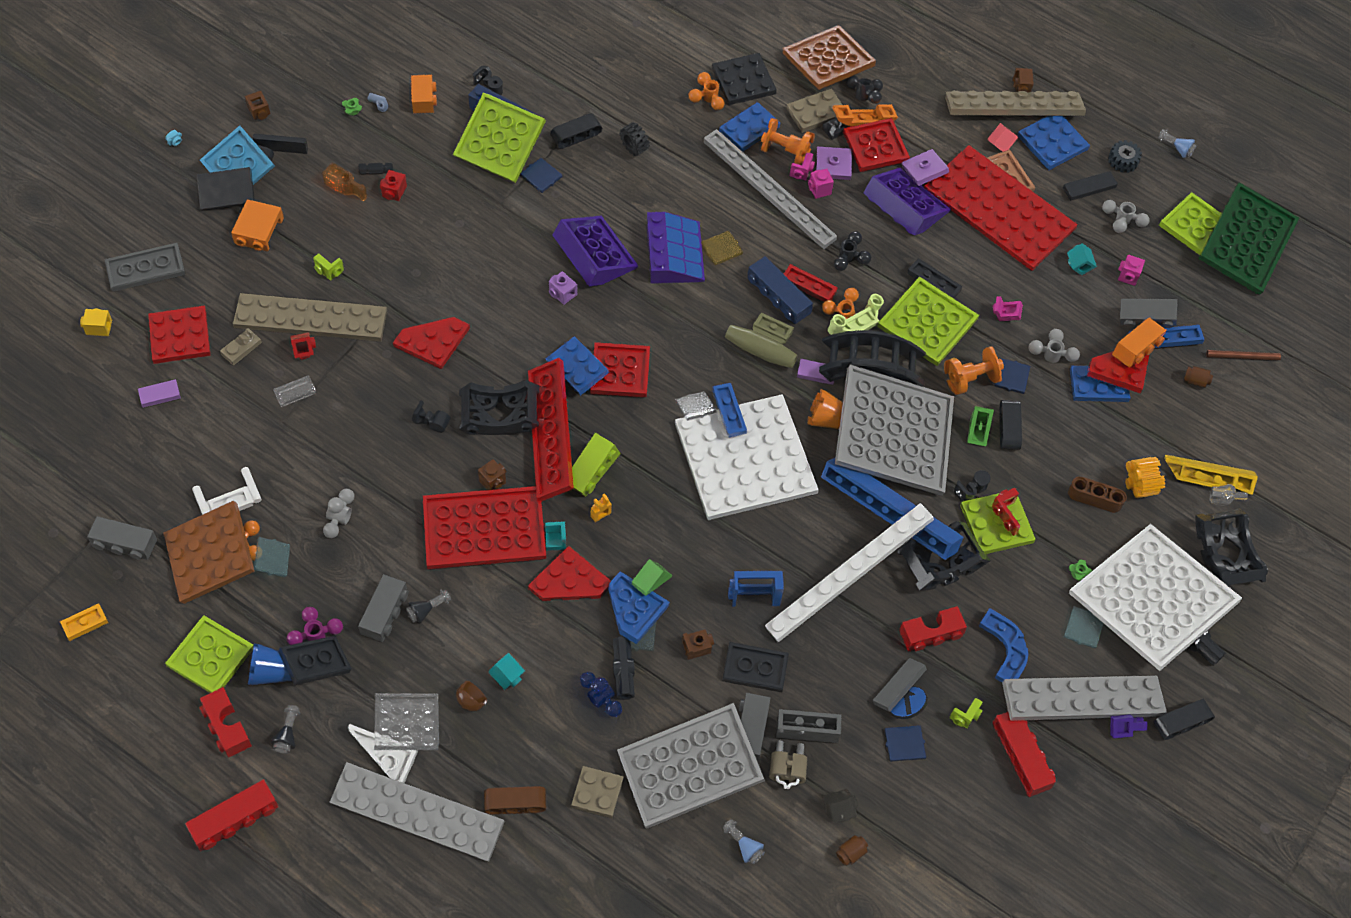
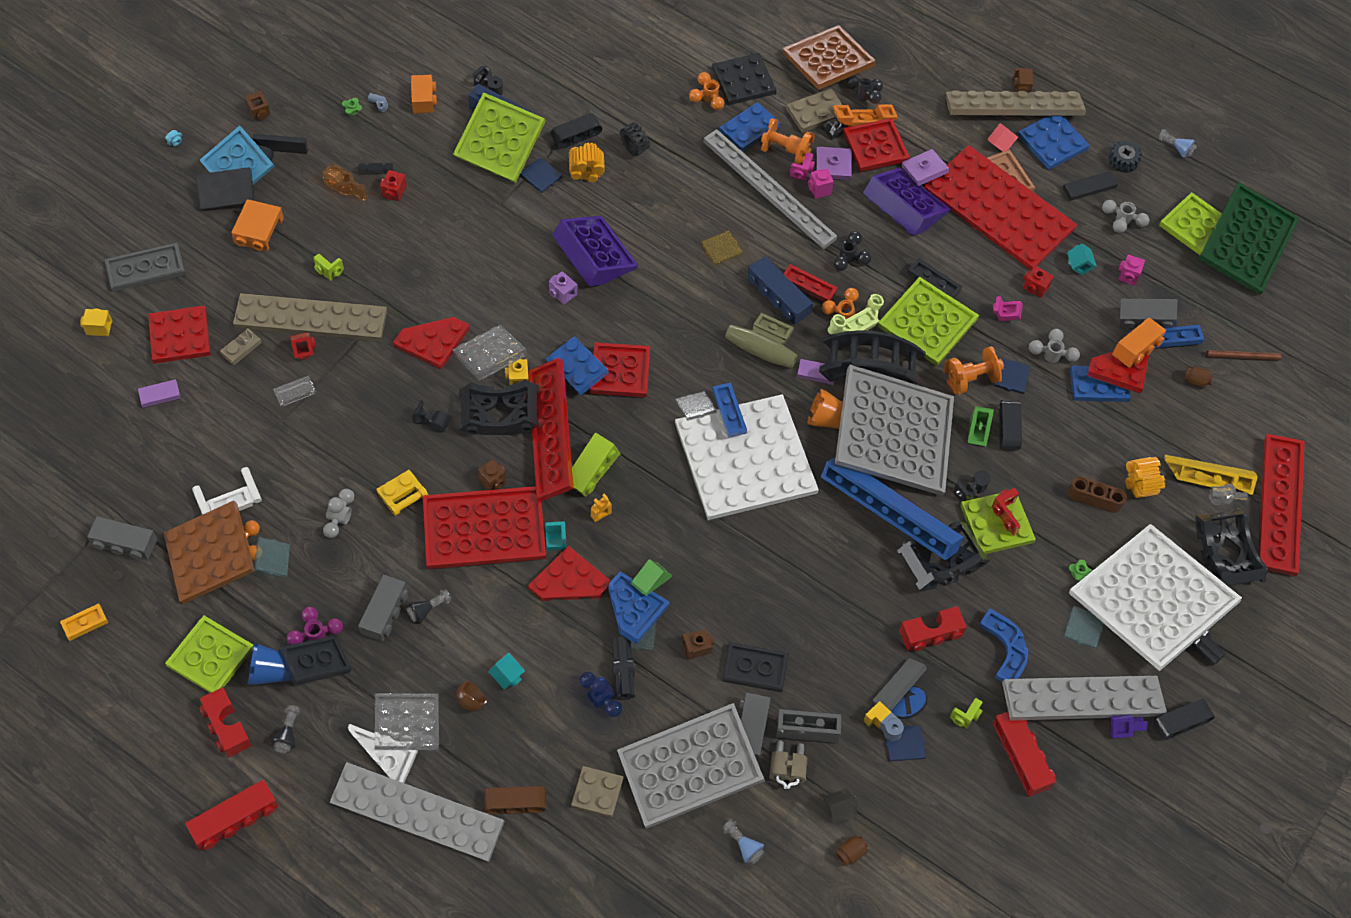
(399, 488): none -> yellow plate
(490, 352): none -> clear plate
(517, 371): none -> yellow brick
(586, 162): none -> light orange brick
(674, 248): slope -> none
(775, 589): blue panel -> none
(849, 572): white plate -> none
(885, 721): none -> leg
(1037, 281): none -> red brick
(1281, 504): none -> red plate

